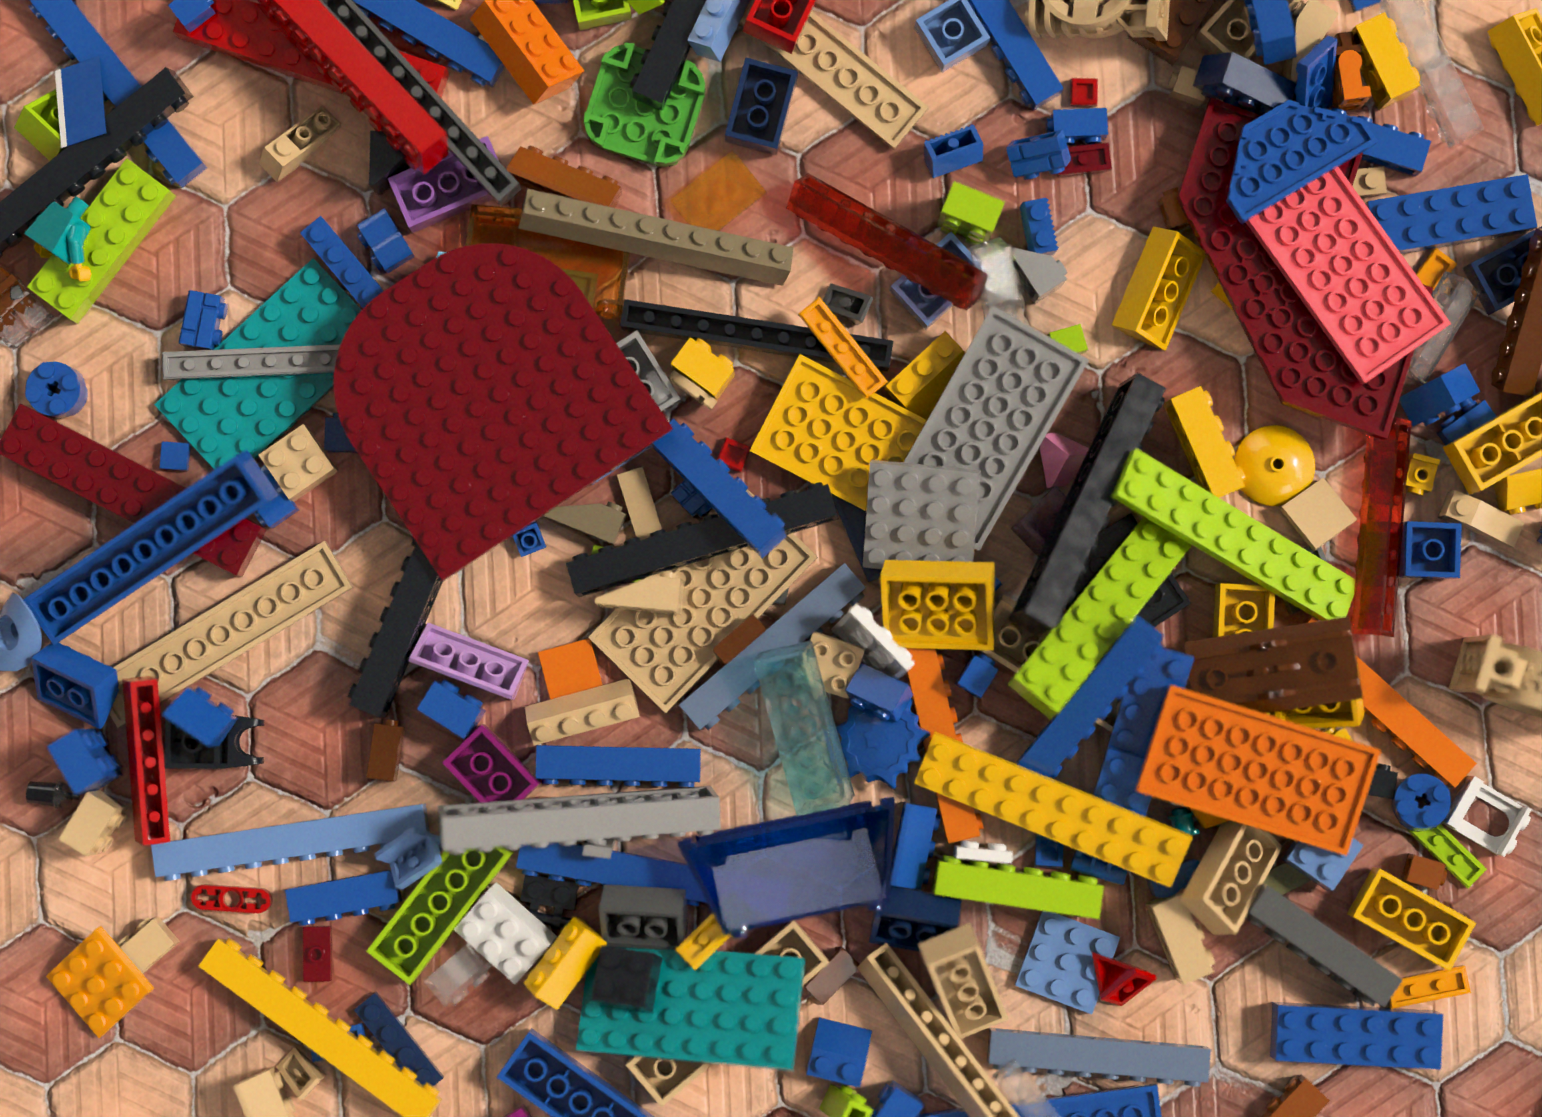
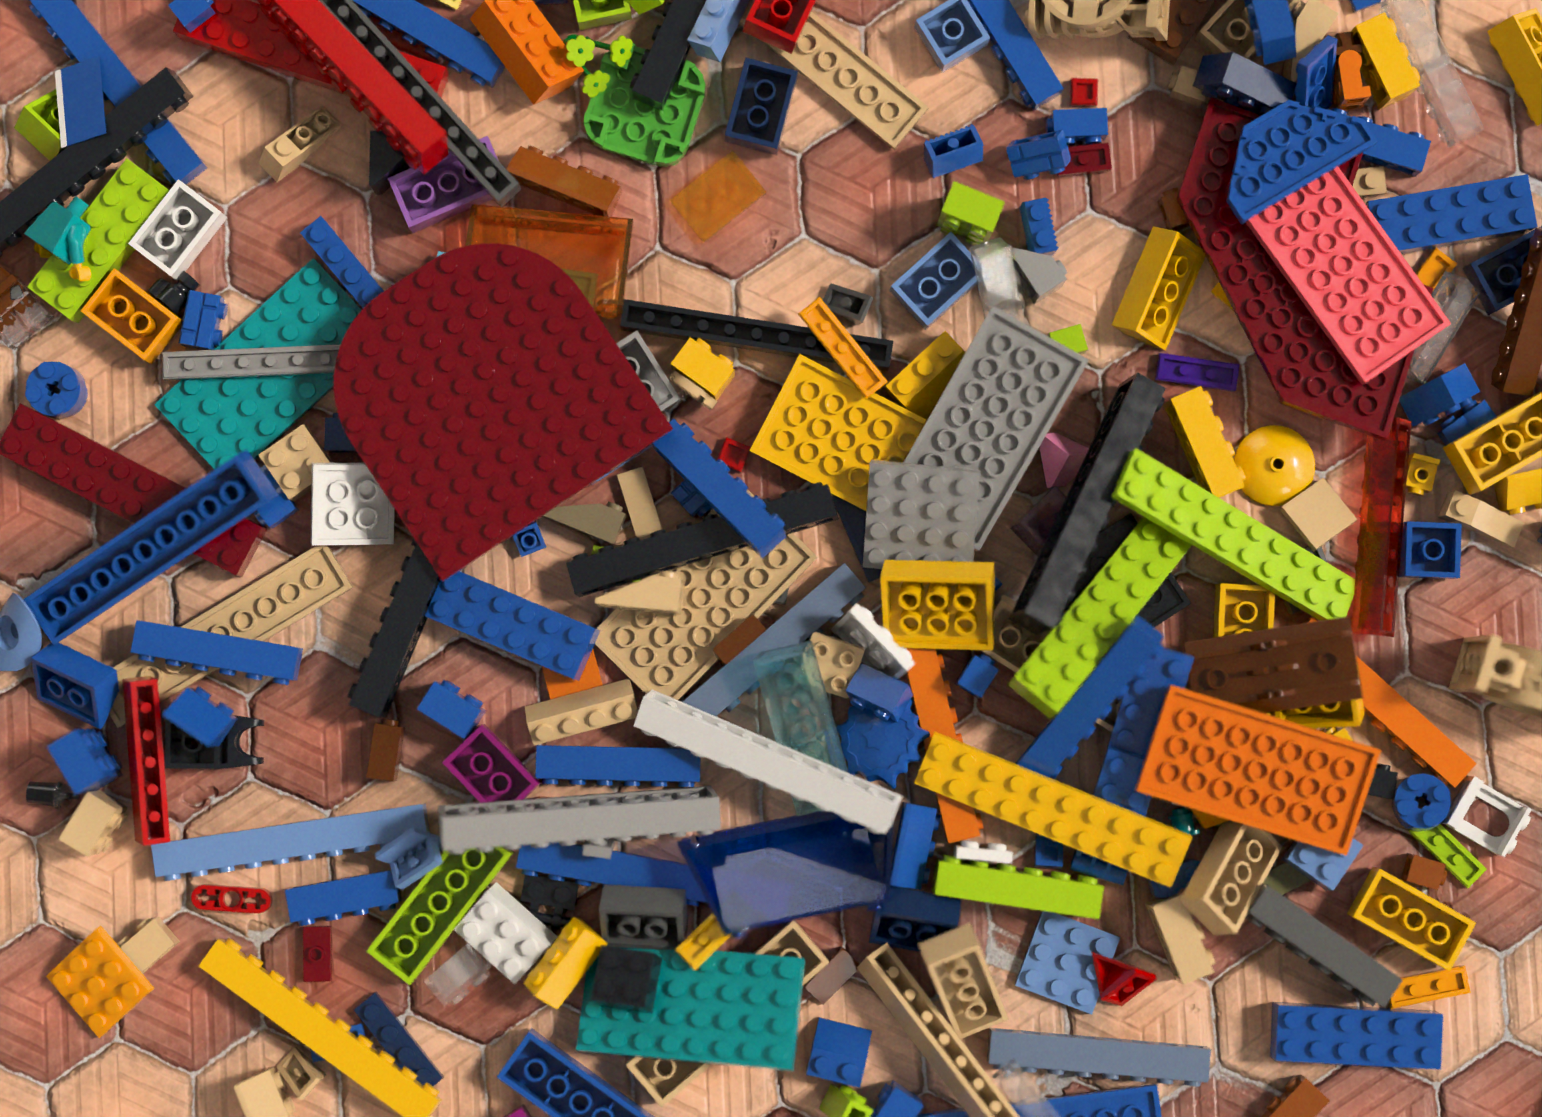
(132, 316): none -> light orange brick
(174, 295): none -> black piece
(175, 456): blue tile -> none
(177, 230): none -> white brick
(216, 650): none -> blue brick
(349, 506): none -> white plate
(385, 241): blue brick -> none
(469, 661): lavender slope -> none
(513, 624): none -> blue brick
(581, 49): none -> lime plant
(655, 237): dark tan brick -> none
(768, 762): none -> white brick
(887, 241): clear red brick -> none
(1197, 372): none -> dark purple tile

